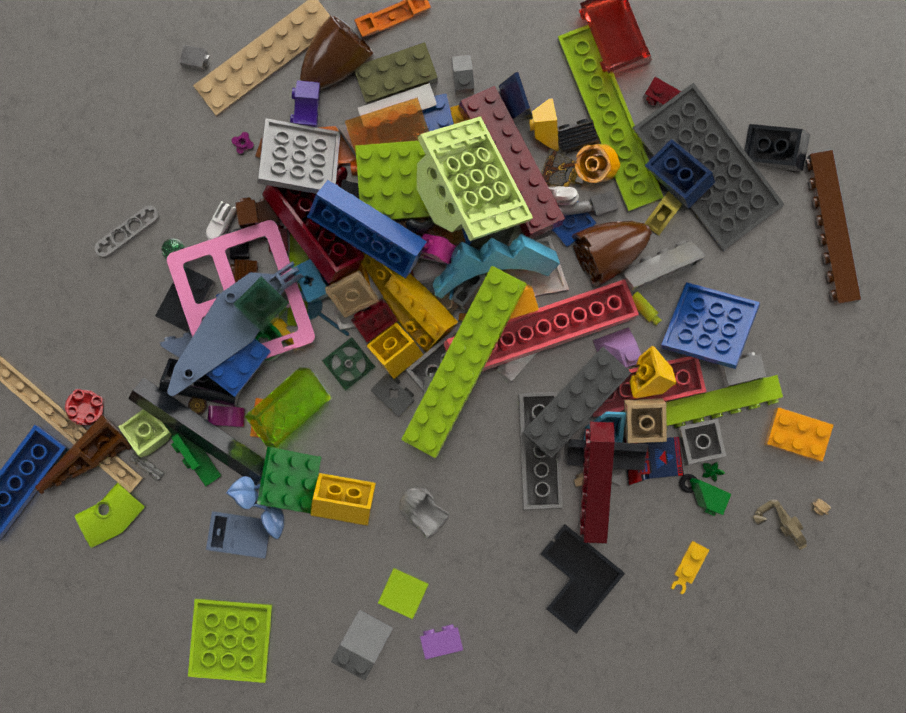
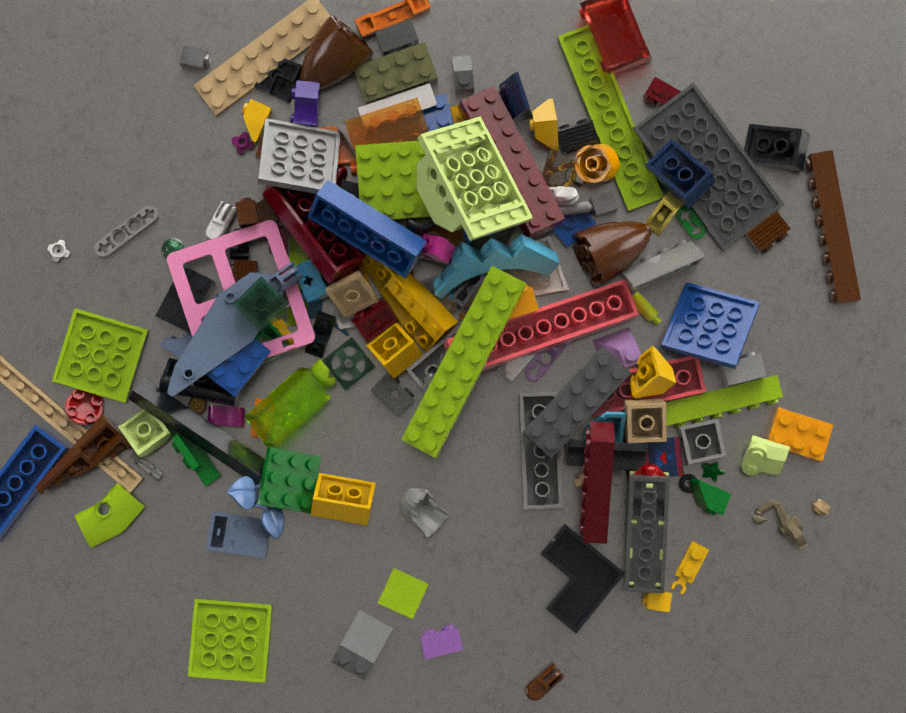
(63, 251): none -> white plate
(100, 355): none -> lime plate
(254, 116): none -> yellow slope
(281, 80): none -> black slope
(322, 329): none -> black slope
(322, 373): none -> lime hair
(396, 37): none -> dark grey brick
(544, 682): none -> reddish brown arm
(554, 352): none -> lavender beam
(647, 530): none -> dark grey piece
(657, 601): none -> yellow brick
(694, 220): none -> green beam
(764, 457): none -> yellowish green slope
(767, 232): none -> reddish brown brick

